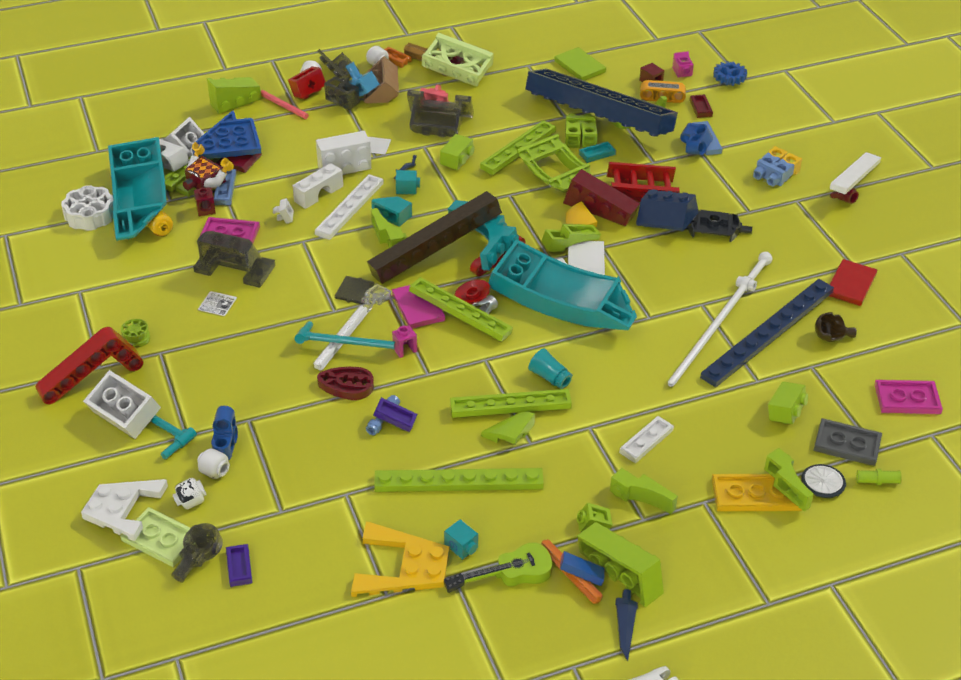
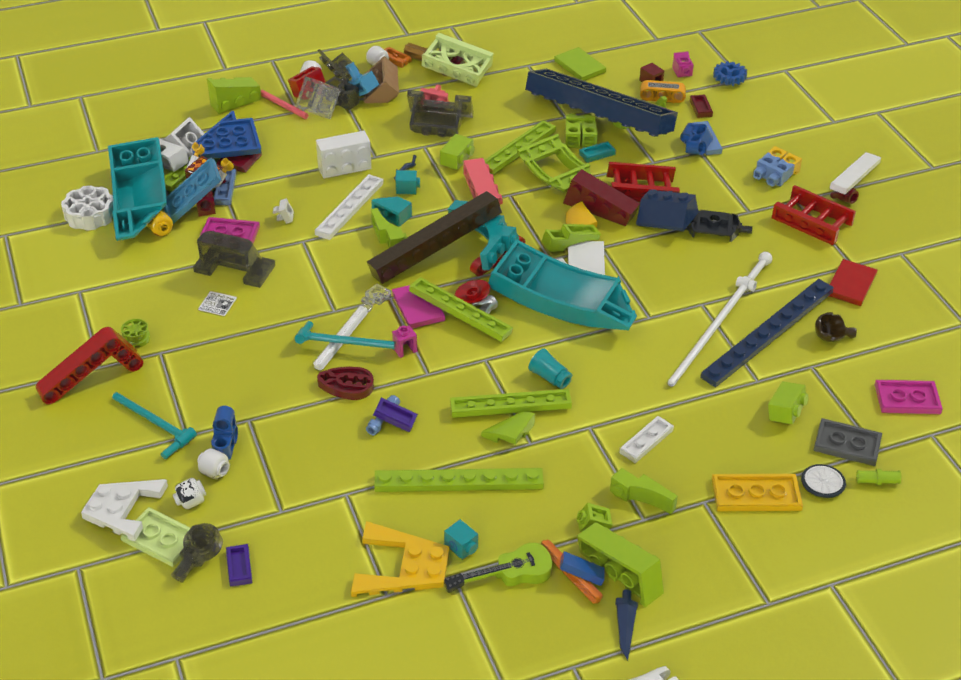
(122, 404): white brick -> none
(192, 190): none -> dark azure tile
(307, 190): white arch -> none
(317, 98): none -> clear slope
(353, 289): clear smoke piece -> none
(379, 145): white sticker -> none
(479, 178): none -> coral brick
(786, 480): lime slope -> none
(810, 225): none -> red fence

